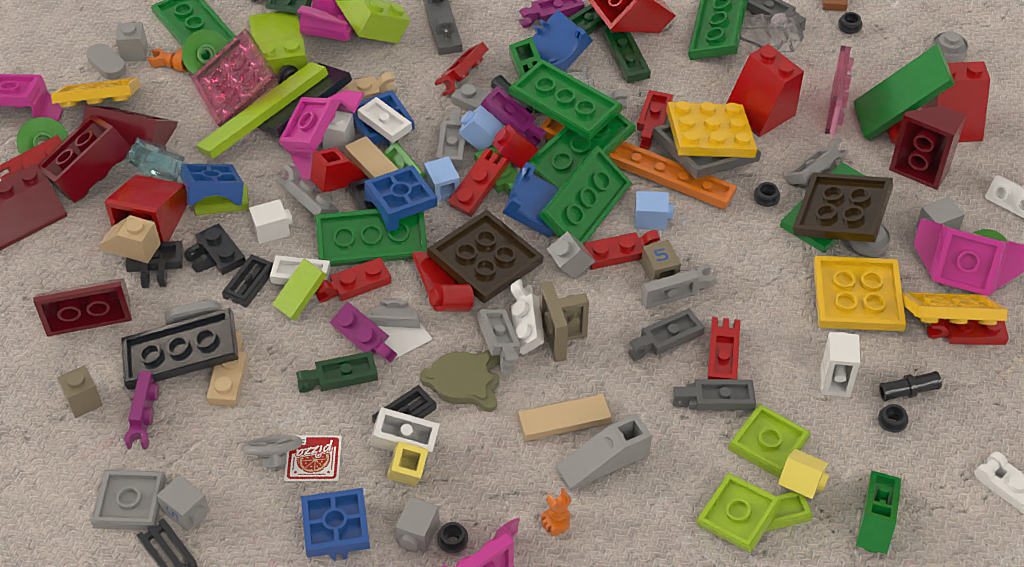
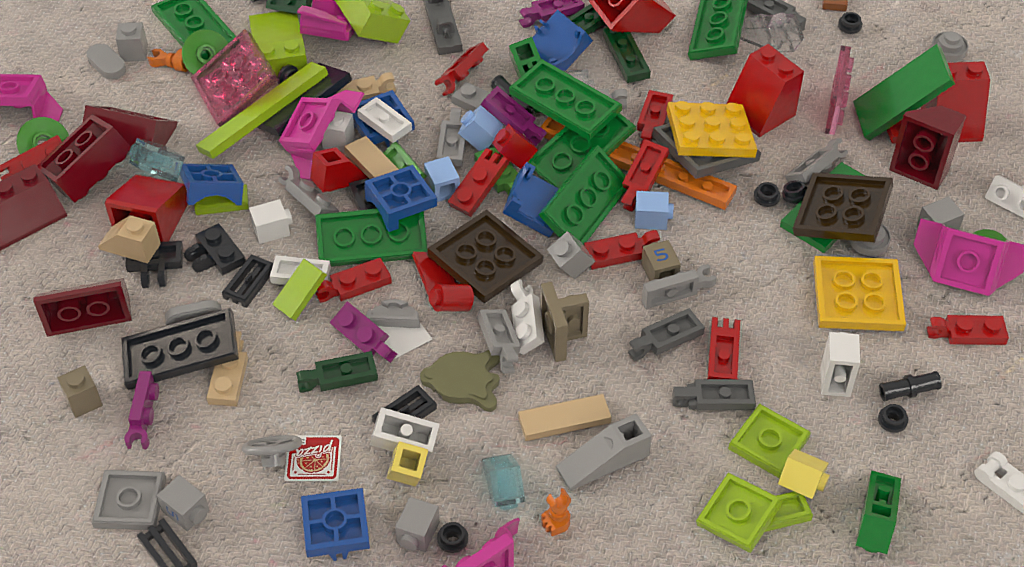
(96, 91): yellow plate -> none
(504, 481): none -> clear light blue slope
(643, 171): none -> red plate
(794, 192): none -> black plate
(956, 307): yellow plate -> none

